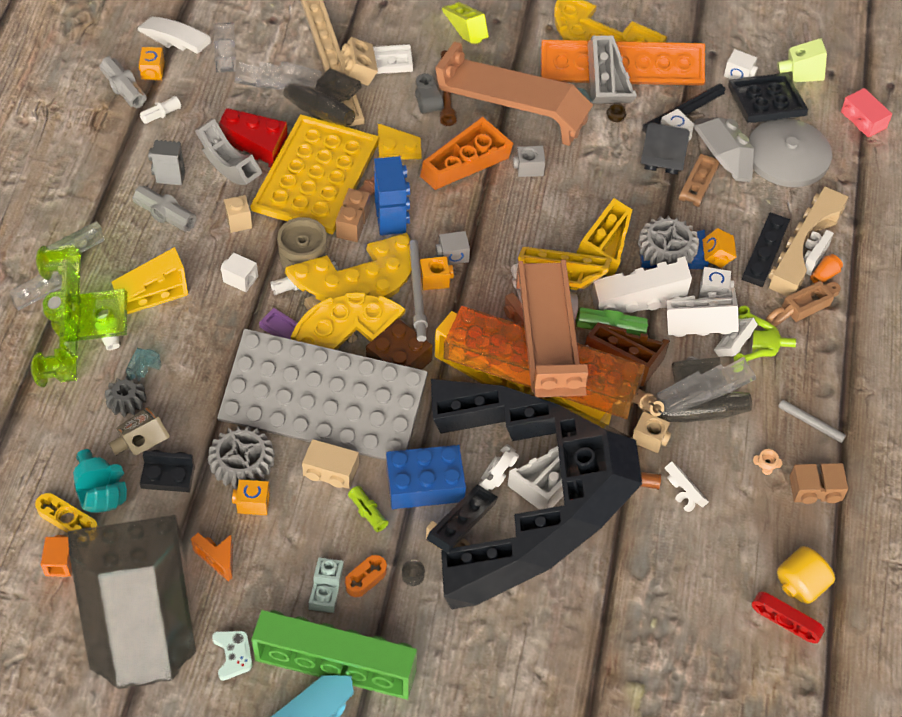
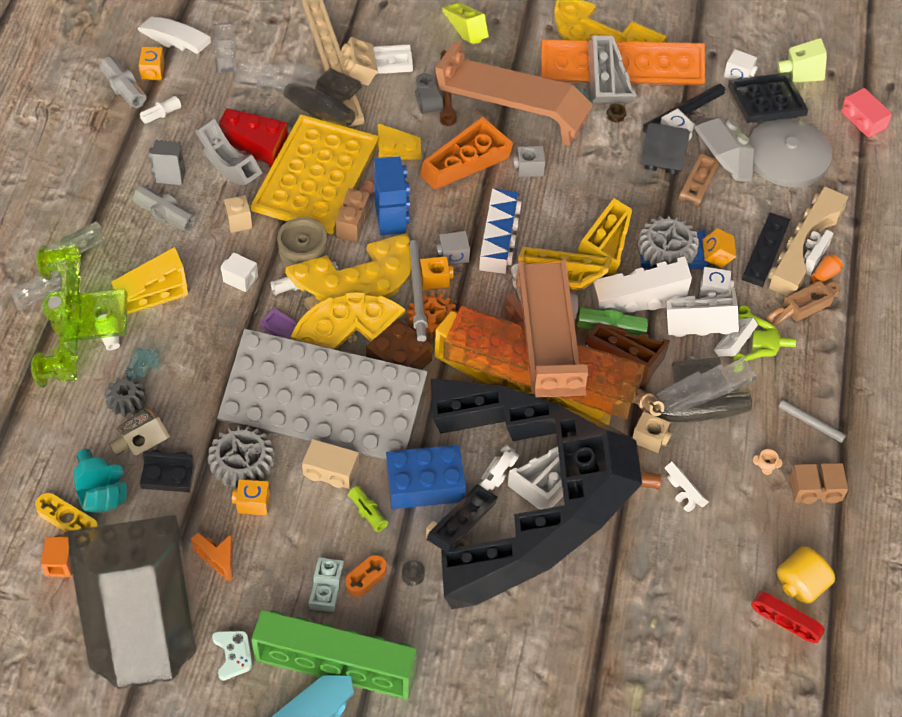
(436, 311): none -> orange gear
(499, 230): none -> white brick

